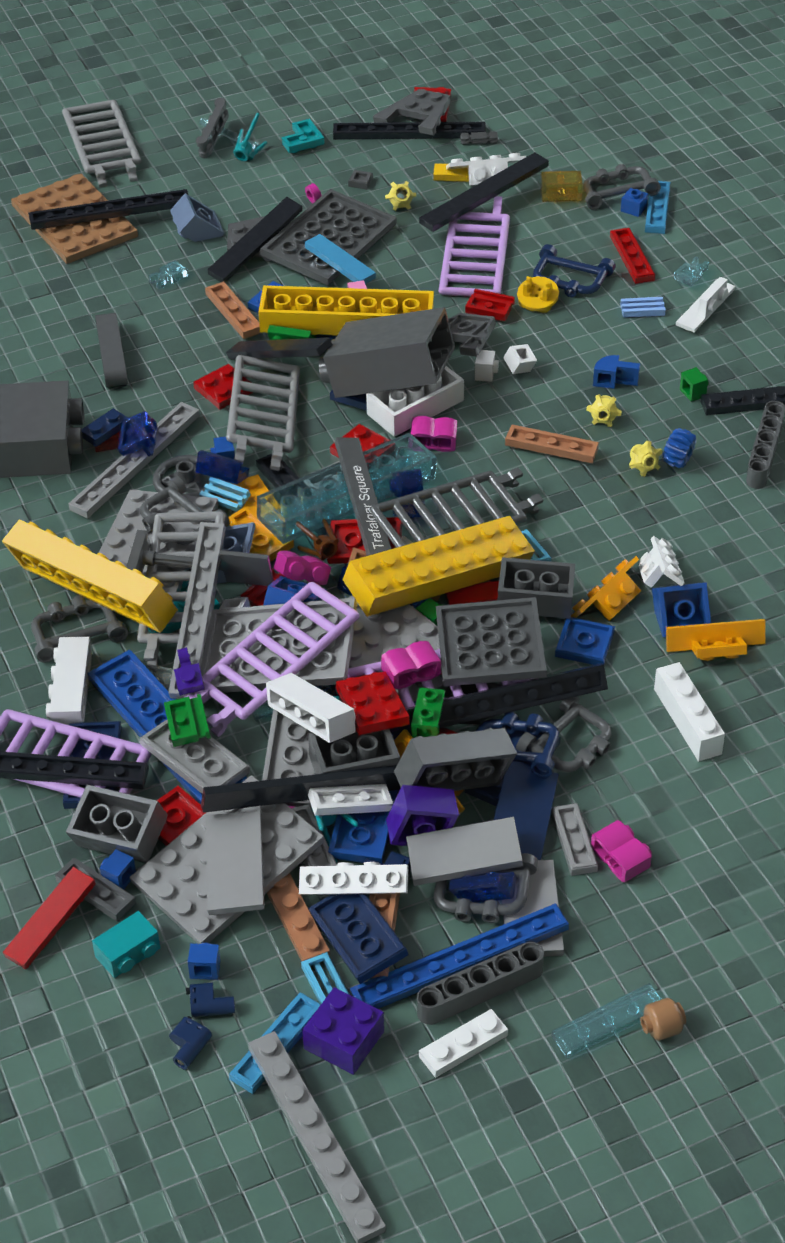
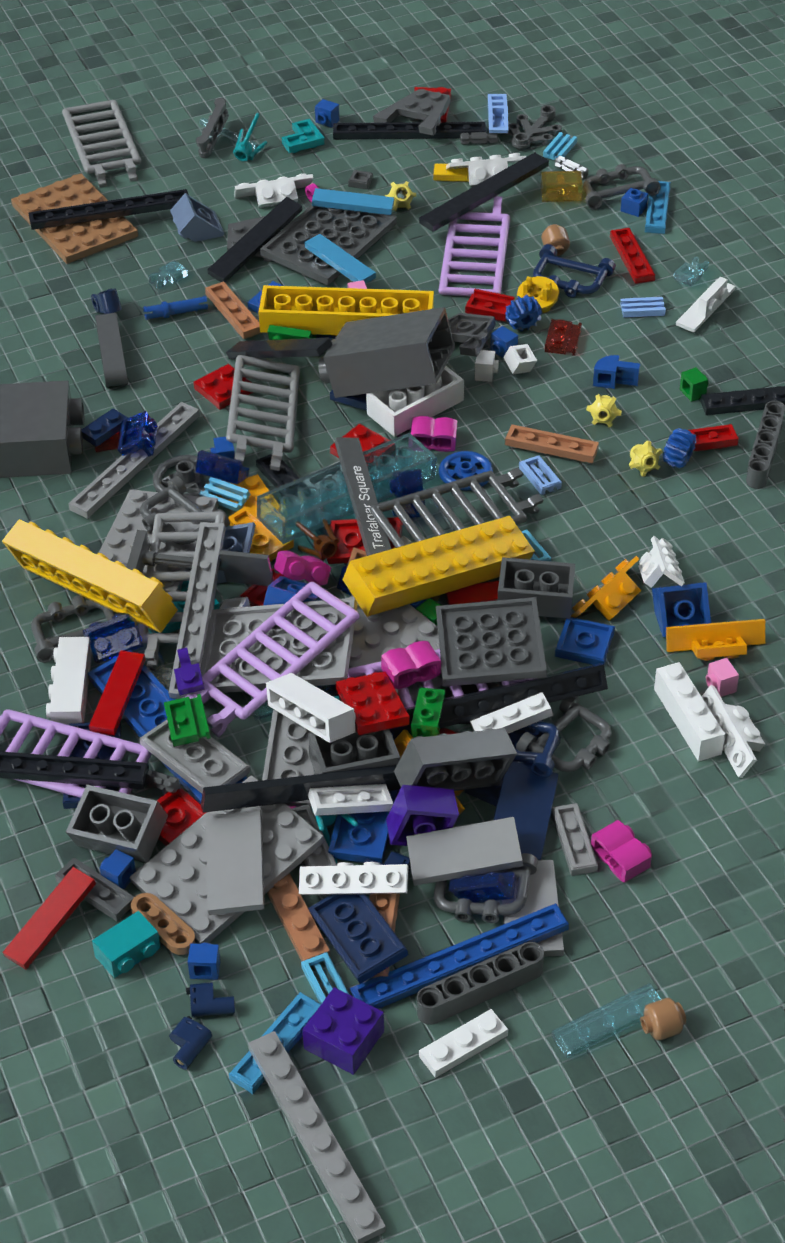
(106, 301): none -> dark blue piece
(113, 636): none -> clear blue bracket
(117, 693): none -> red tile
(161, 915): none -> medium nougat plate
(162, 781): none -> dark grey axle
(166, 309): none -> blue pin
(274, 191): none -> white bracket
(326, 113): none -> blue plate
(353, 201): none -> dark azure tile
(465, 468): none -> blue plate
(497, 113): none -> light blue slope
(502, 339): none -> blue plate
(515, 715): none -> white plate
(523, 312): none -> blue gear
(524, 140): none -> dark grey plant
(536, 476): none -> light blue tile
(557, 144): none -> medium azure tile
(557, 237): none -> medium nougat head
(563, 337): none -> clear red plate
(569, 165): none -> axle
(715, 437): none -> red plate
(722, 676): none -> bright pink plate
(739, 731): none -> white bracket

